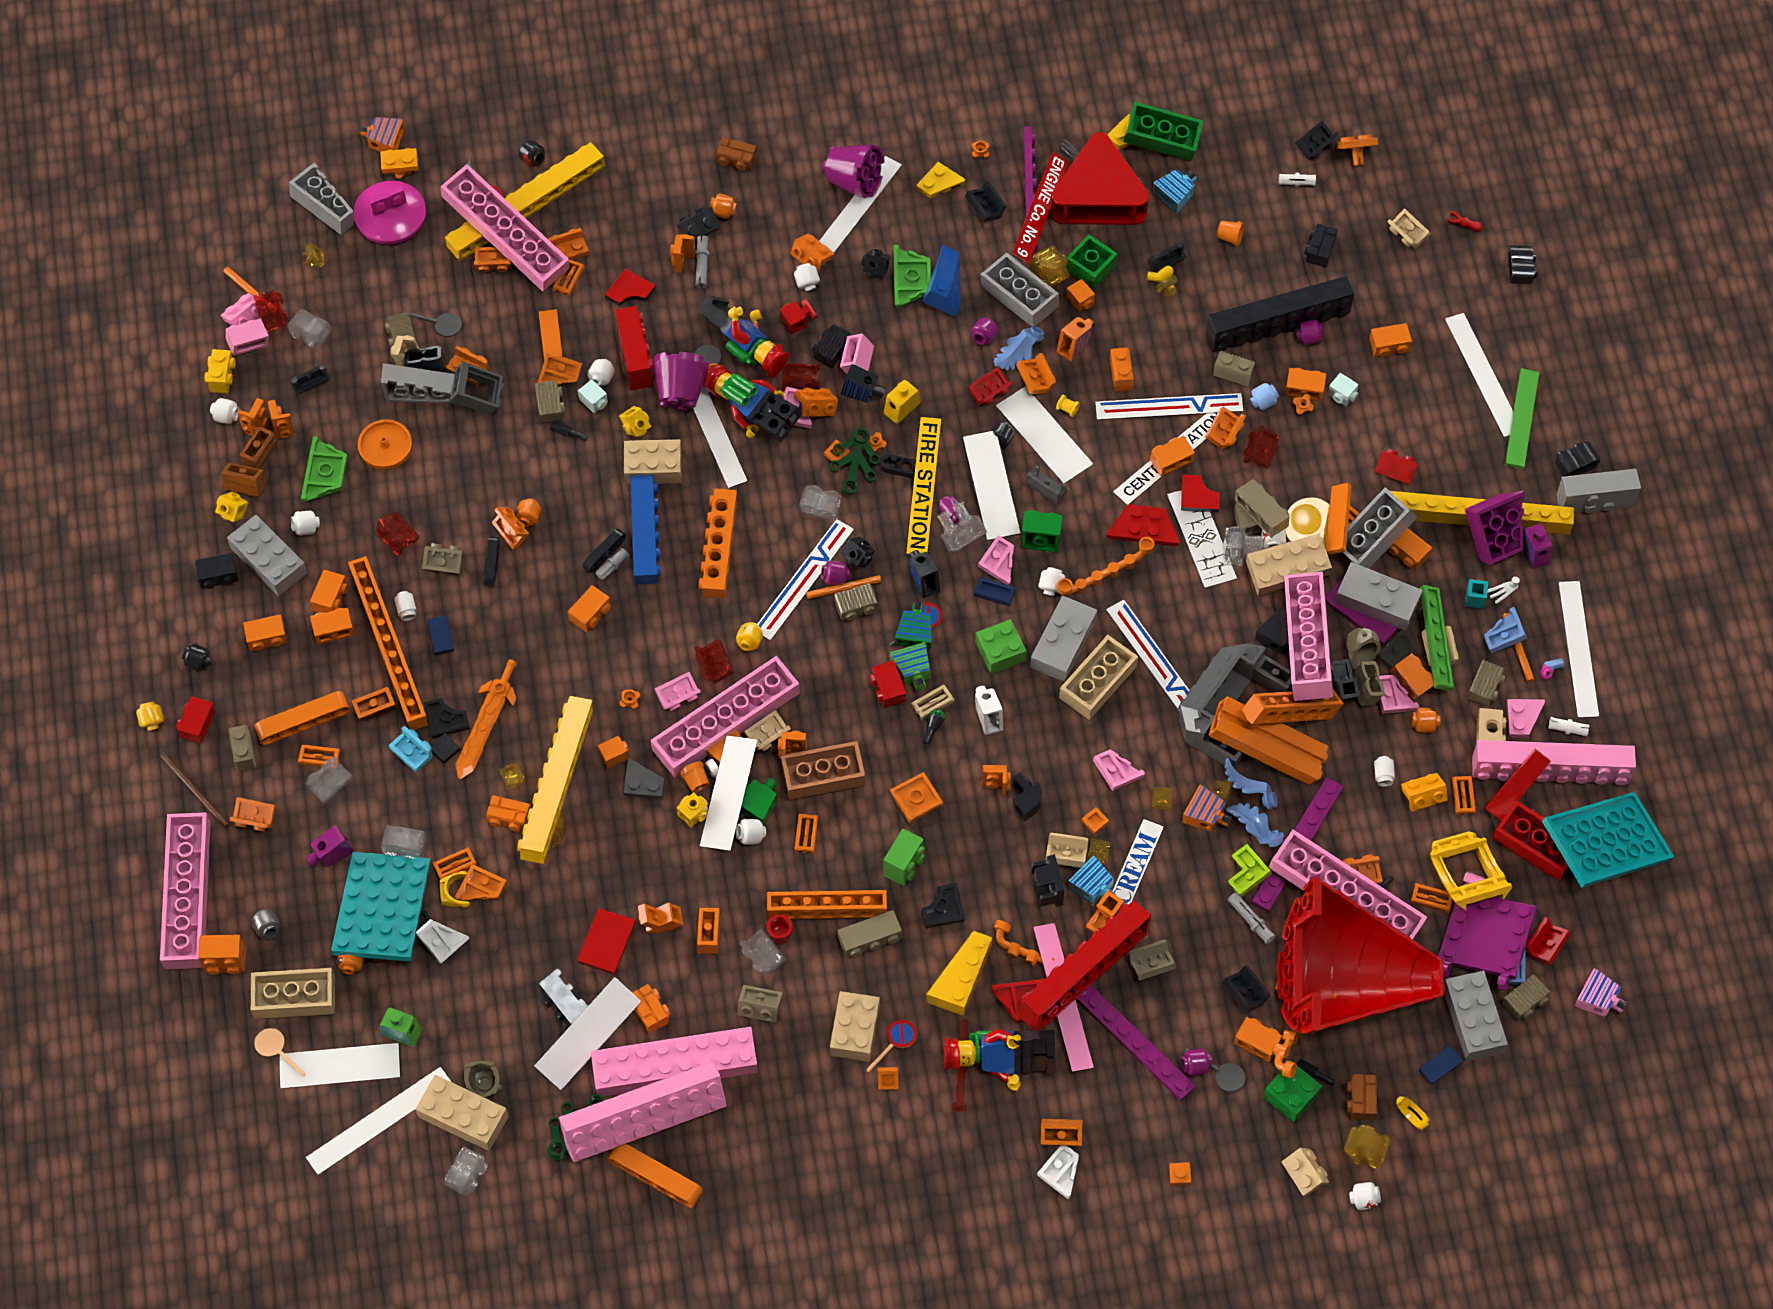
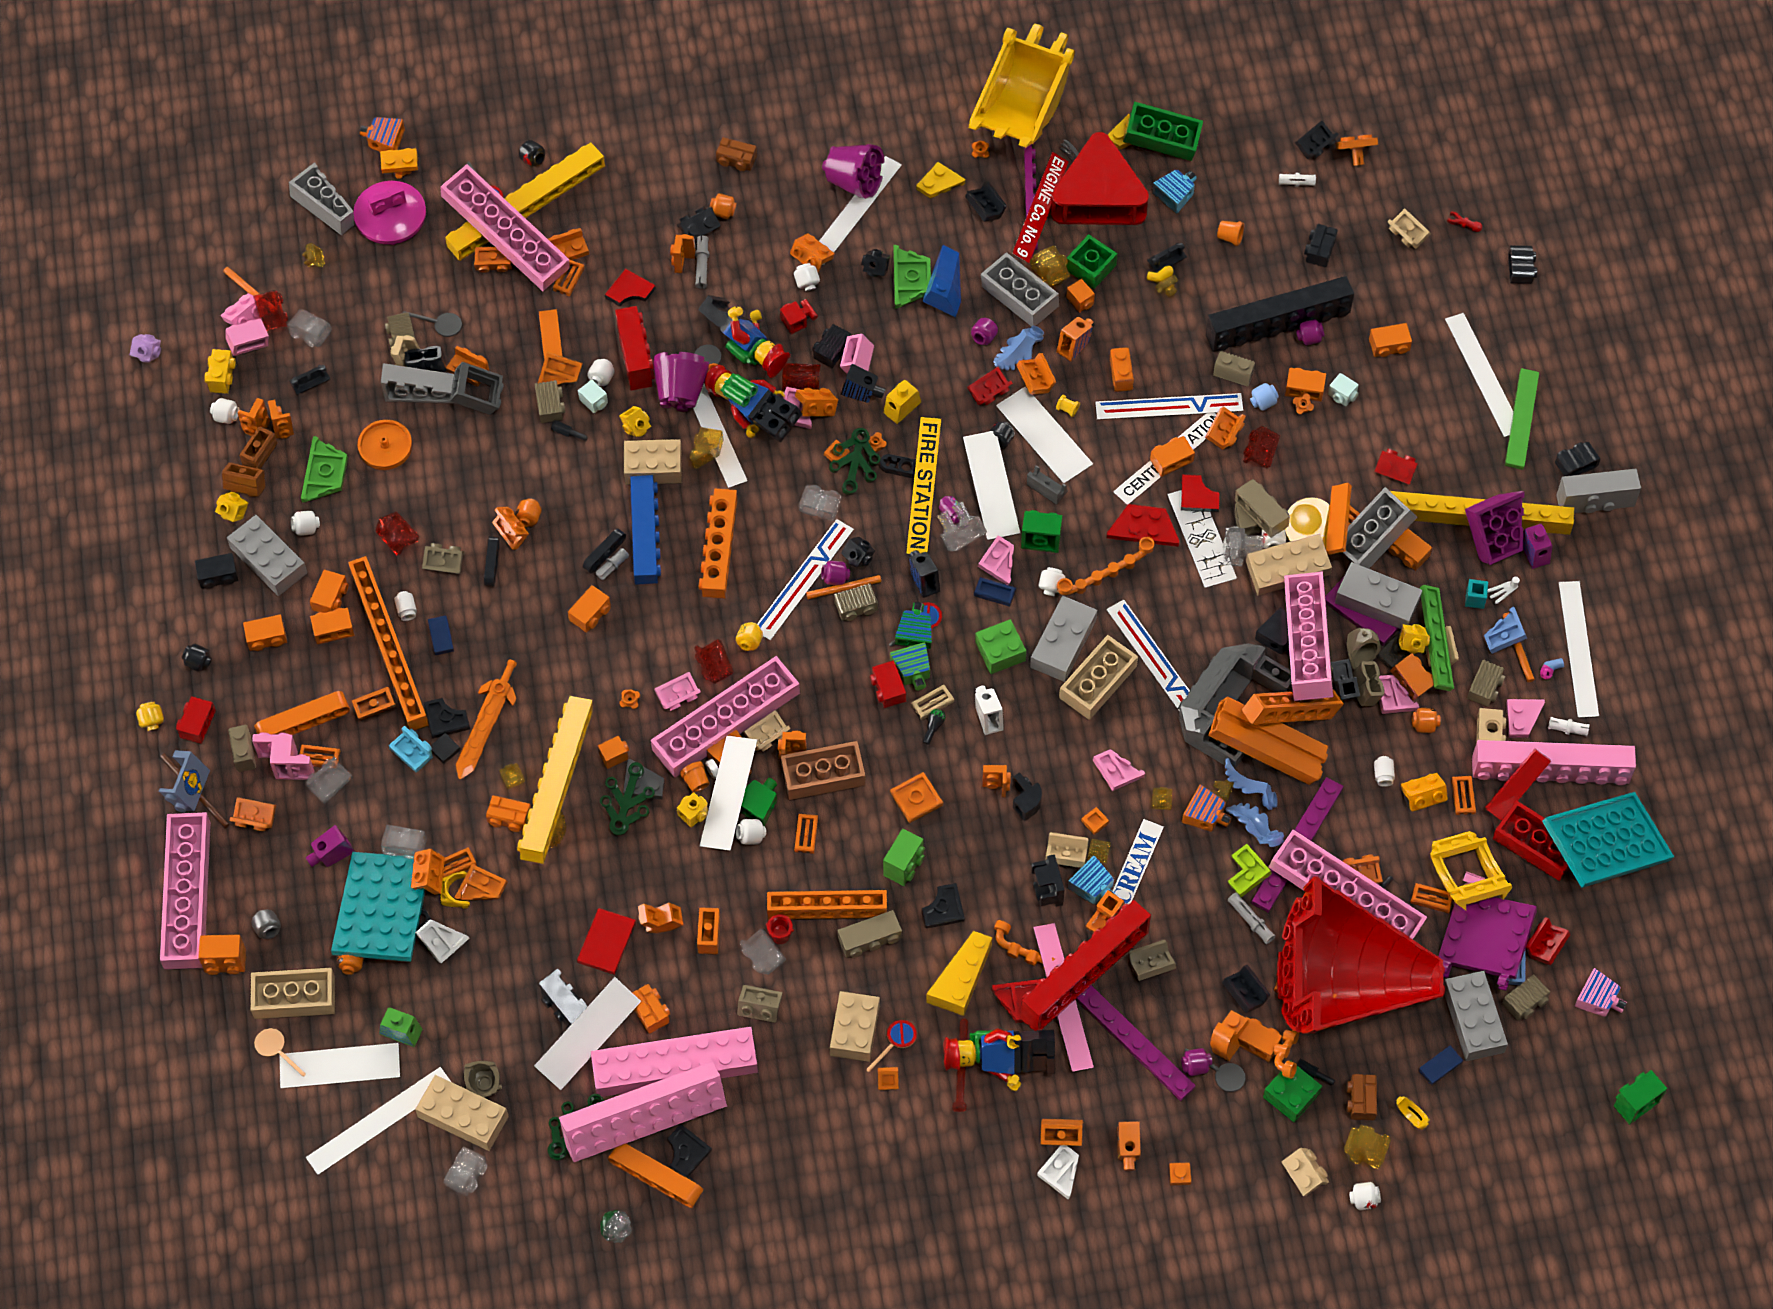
(145, 347): none -> lavender brick
(189, 782): none -> sand blue panel
(283, 756): none -> bright pink bracket
(428, 871): none -> orange bracket
(615, 1226): none -> clear piece
(626, 802): none -> dark green plant
(688, 1151): none -> black tile
(707, 446): none -> clear yellow slope
(1023, 86): none -> yellow piece
(1128, 1135): none -> orange torso
(1225, 1035): none -> orange brick
(1413, 638): none -> yellow brick
(1640, 1096): none -> green brick

